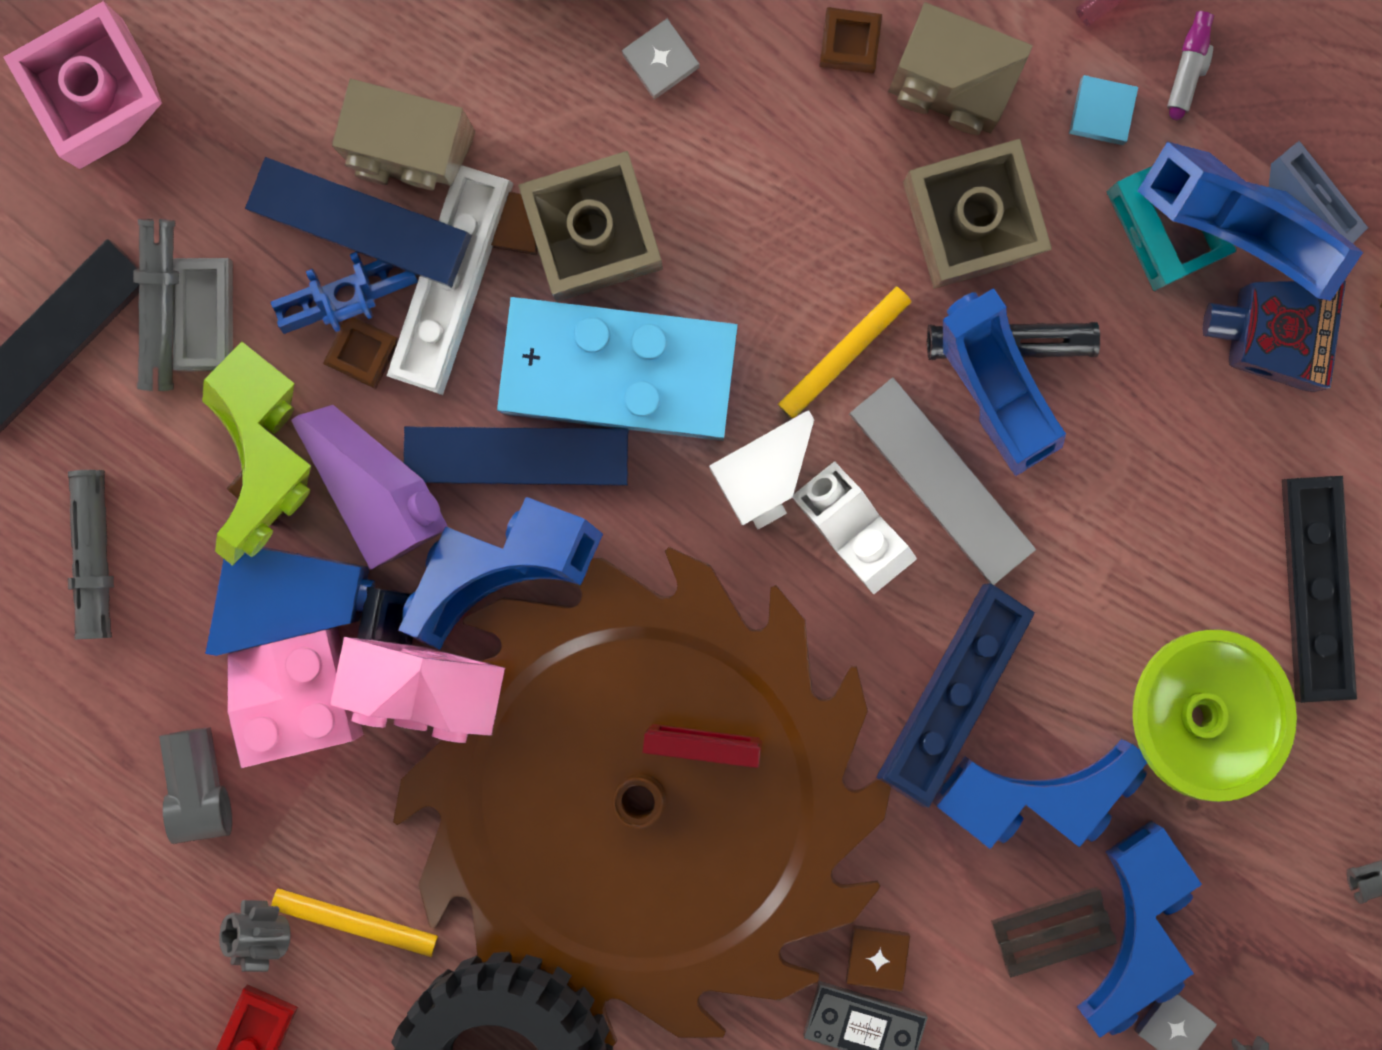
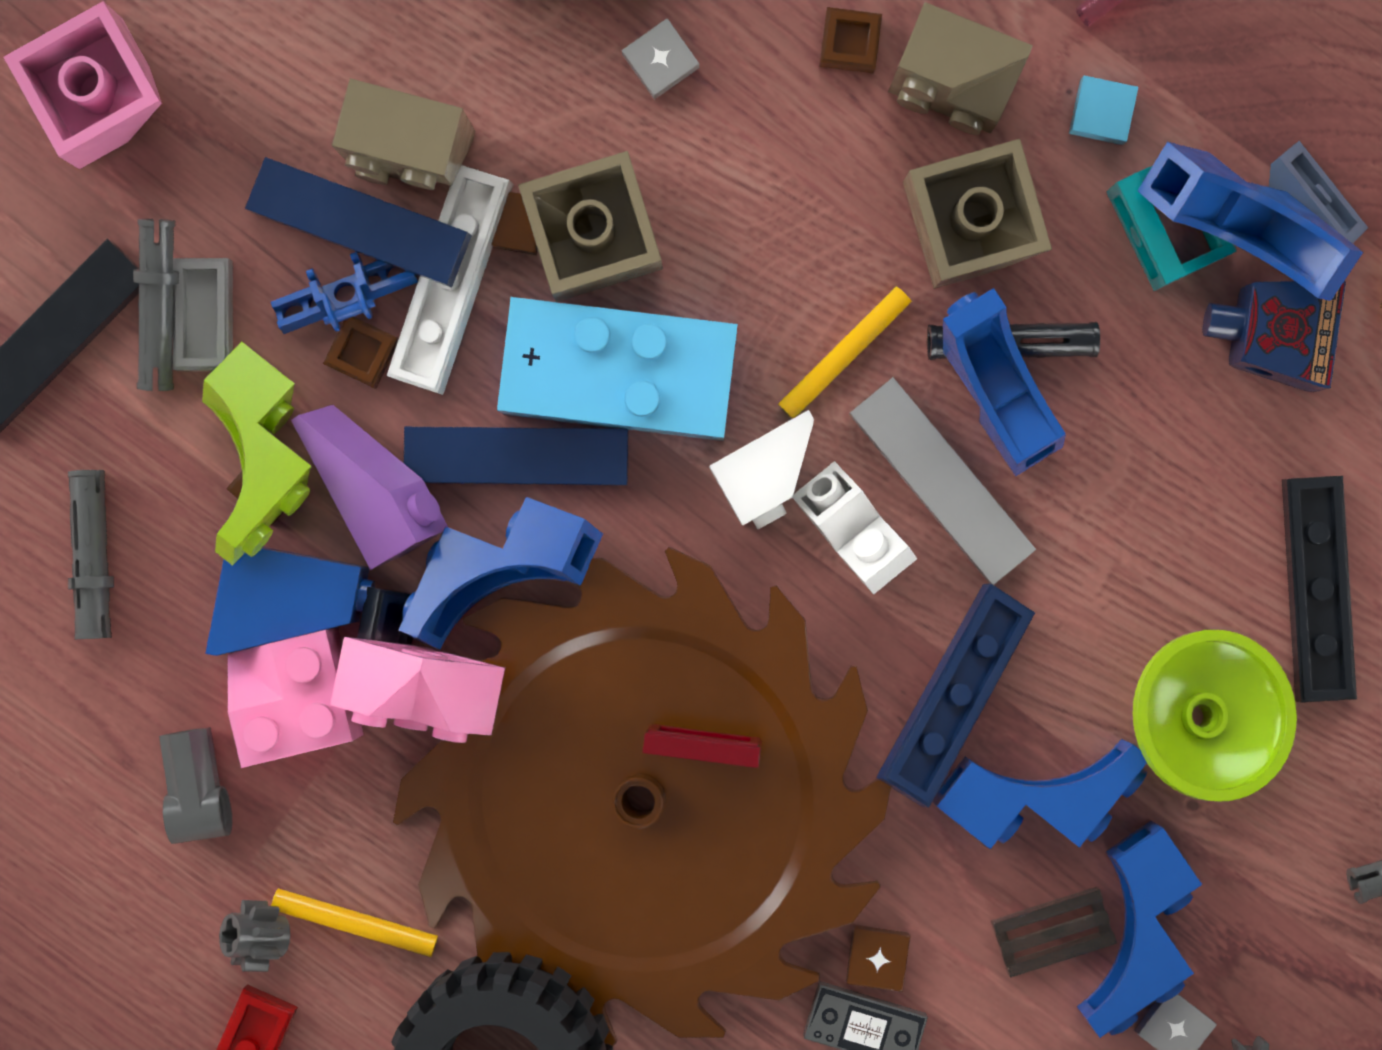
(1193, 63): piece -> none

